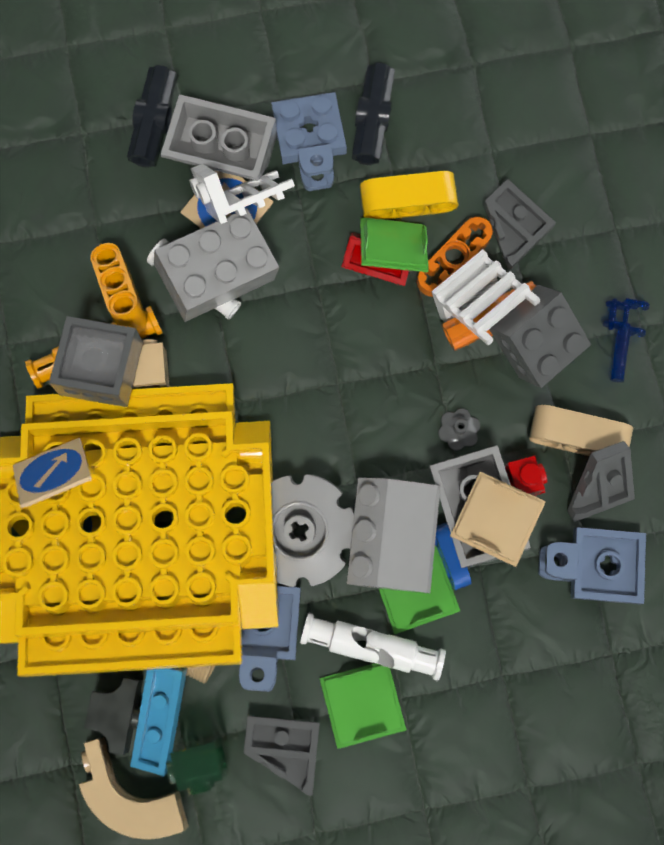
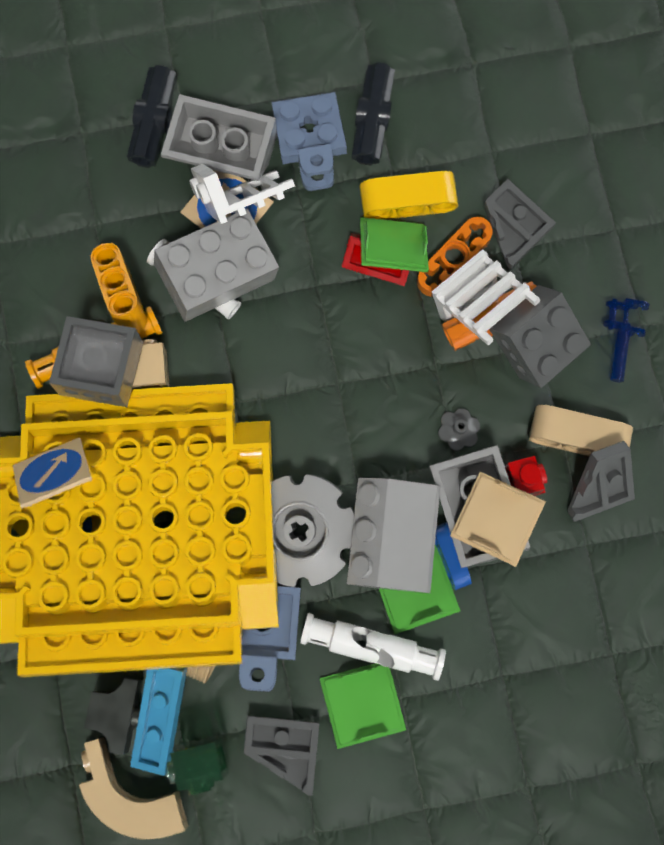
(581, 565): sand blue plate -> none

